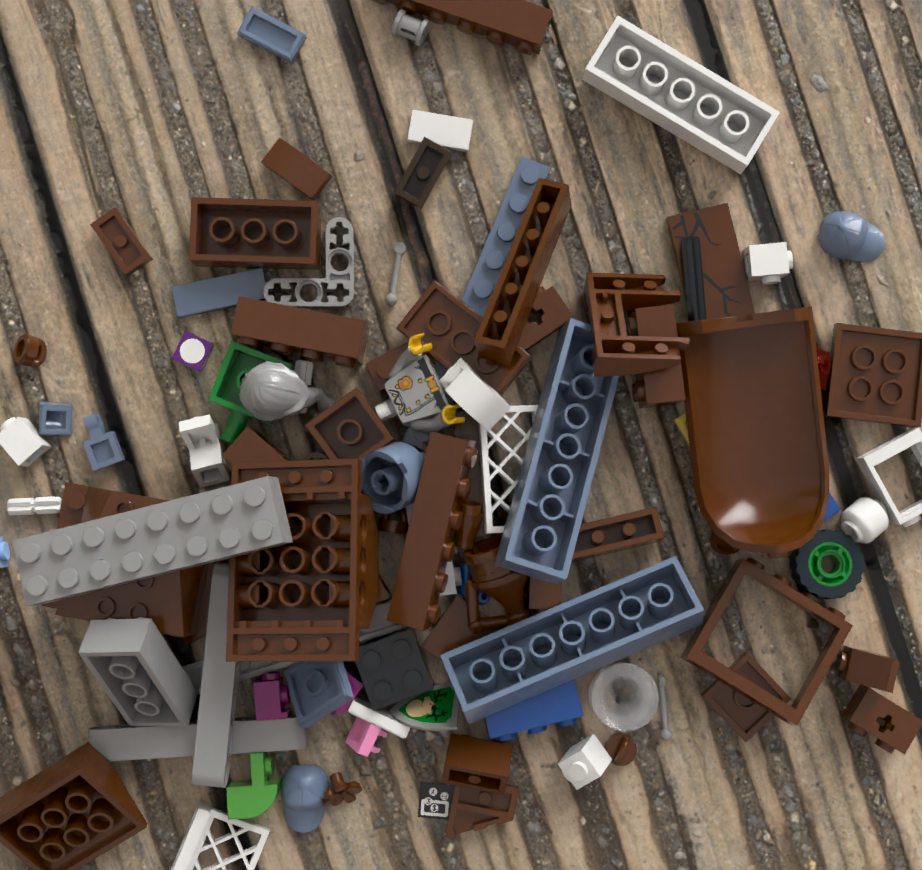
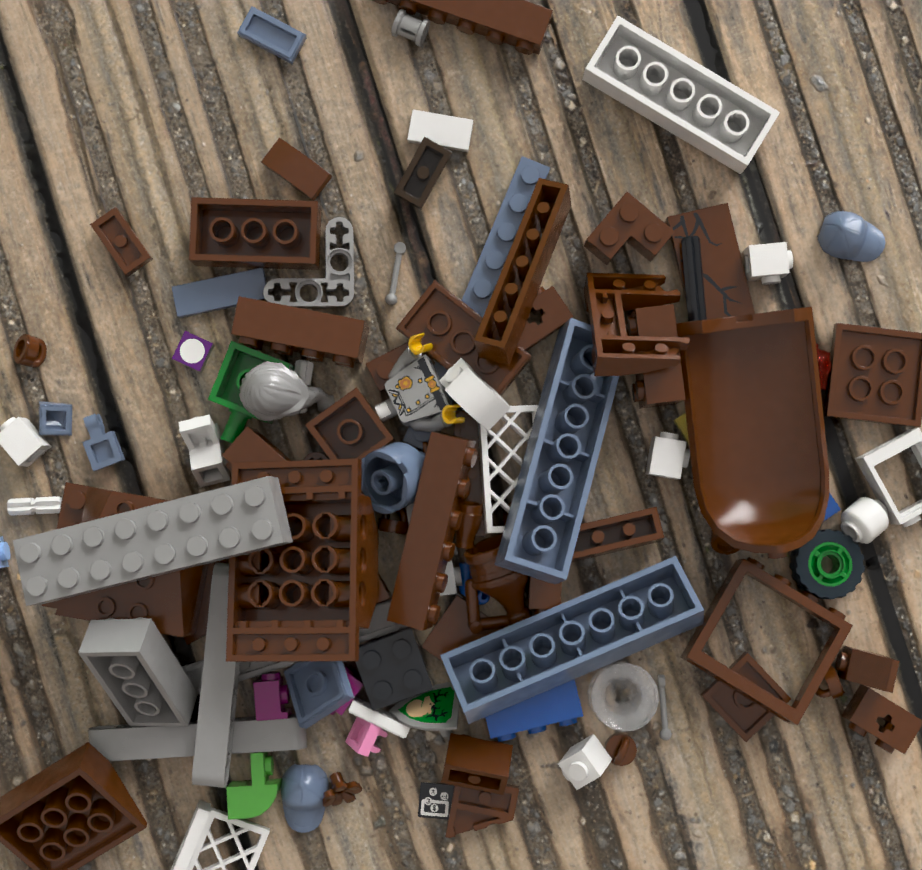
(630, 224): none -> reddish brown brick
(667, 456): none -> white brick
(835, 688): none -> reddish brown tile

